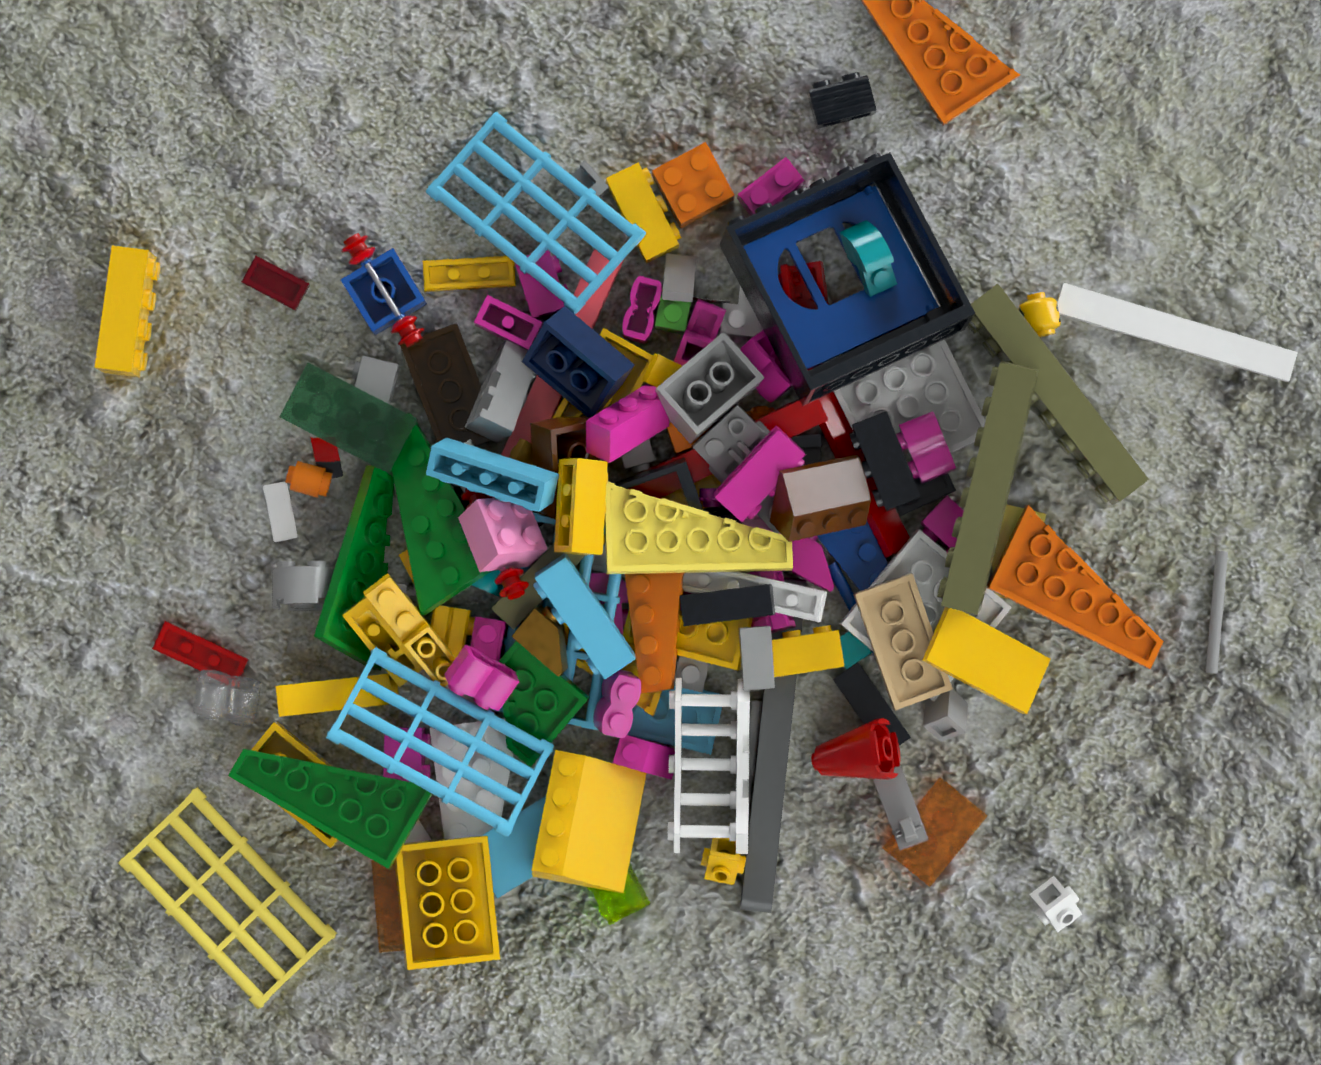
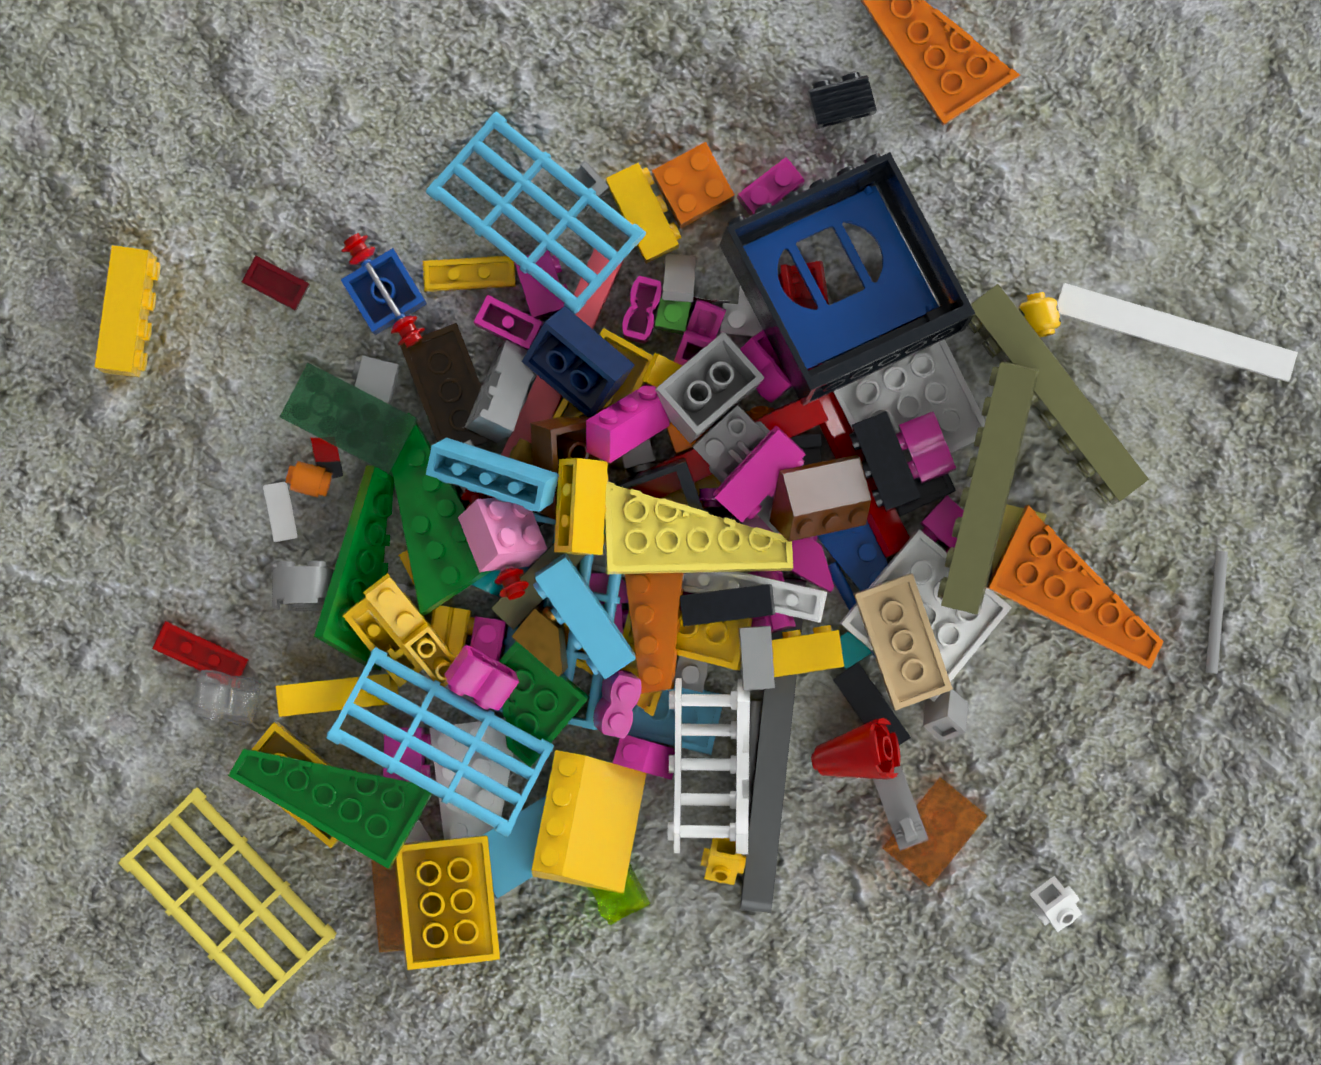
(871, 255): teal brick -> none
(986, 659): yellow tile -> none

